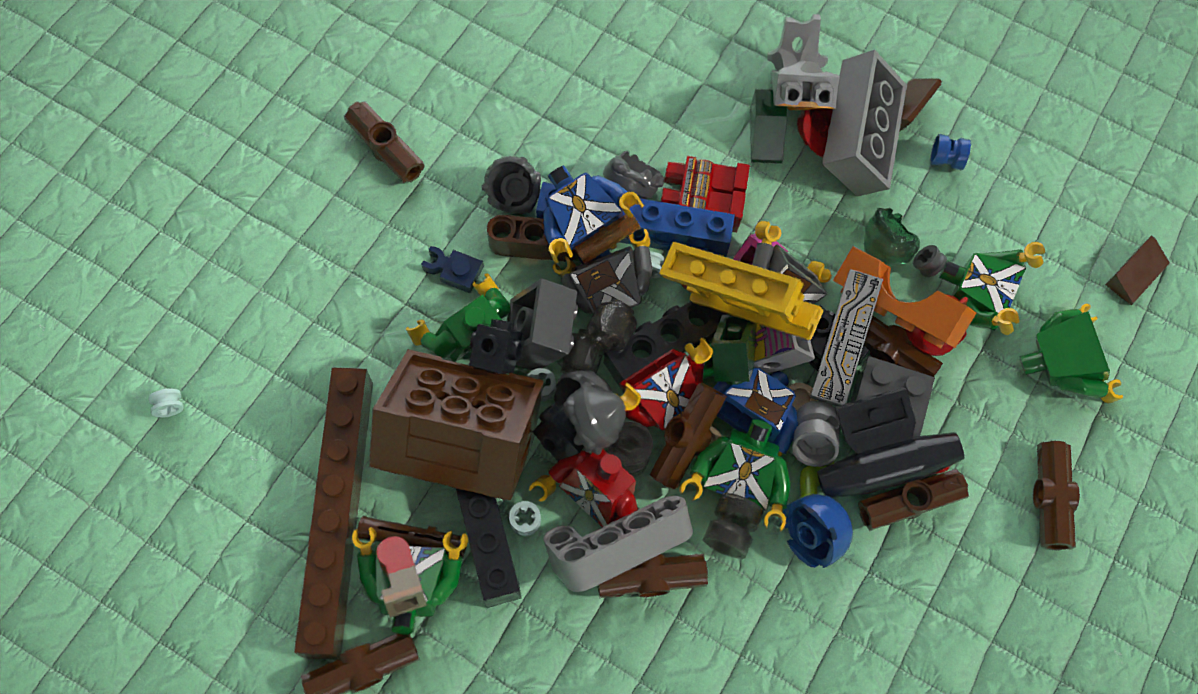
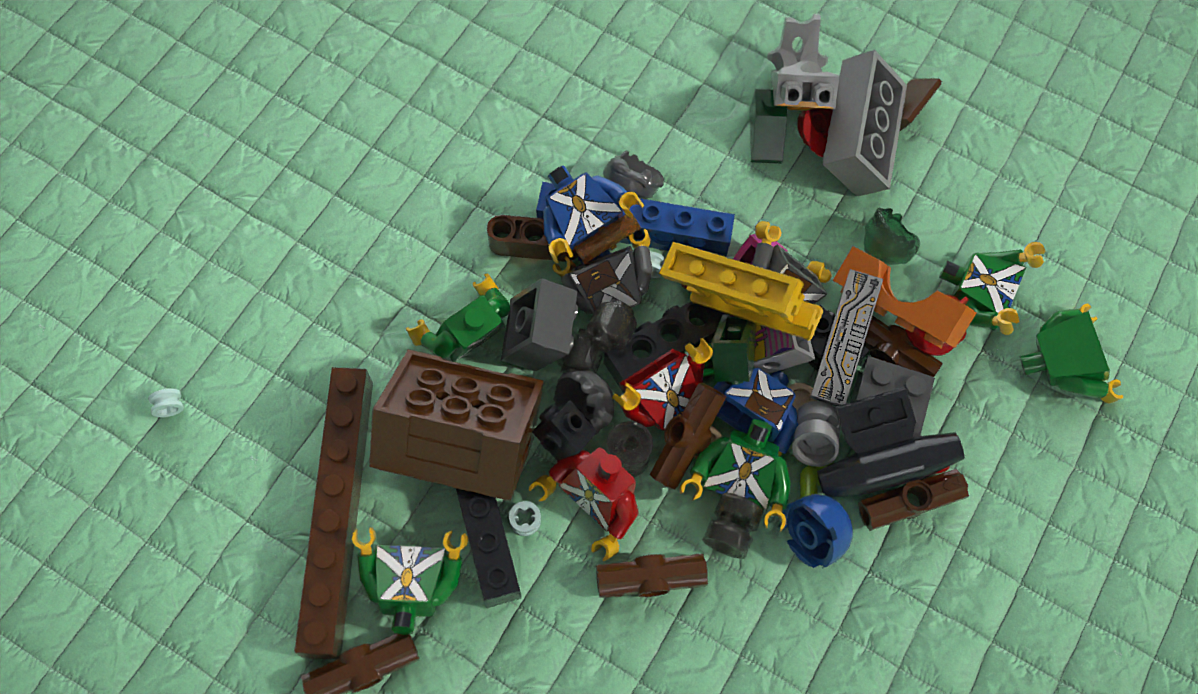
(394, 152): reddish brown piece -> none
(399, 566): leg -> none
(413, 535): reddish brown pin -> none
(456, 271): dark blue plate -> none
(496, 347): black brick -> none
(512, 185): dark grey hair -> none
(548, 391): light aqua bush -> none
(596, 417): dark grey hair -> none
(619, 545): light grey beam -> none
(708, 186): red hips -> none
(929, 261): dark grey bush -> none
(950, 152): blue wheel -> none
(1056, 495): reddish brown piece -> none
(1139, 271): reddish brown slope -> none

